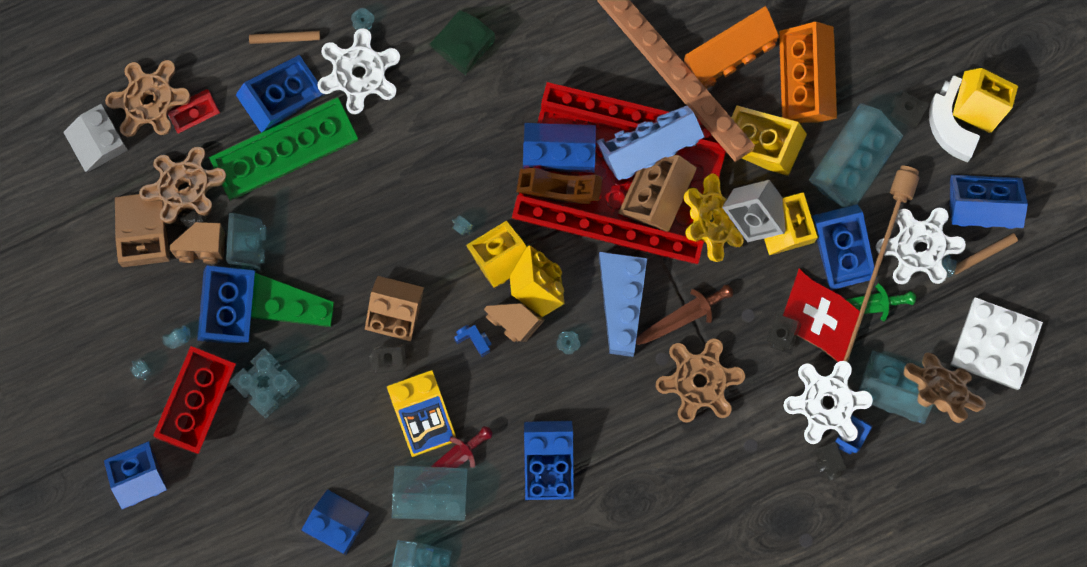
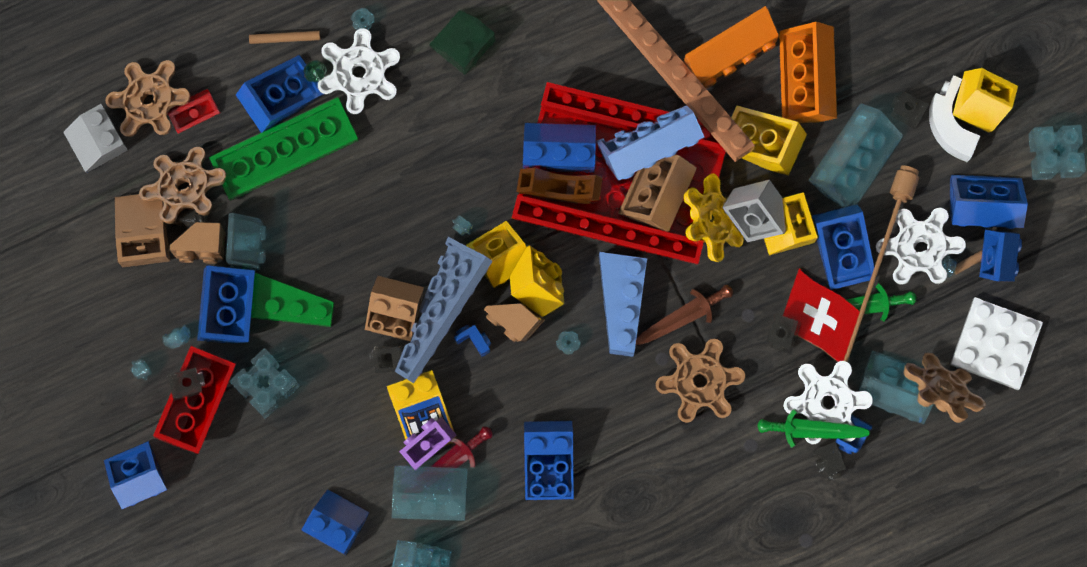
(178, 390): none -> clear smoke brick
(315, 71): none -> clear green plate
(426, 444): none -> medium lavender brick
(443, 302): none -> sand blue wing
(811, 429): none -> green sword
(1000, 255): none -> blue slope
(1047, 163): none -> clear light blue brick

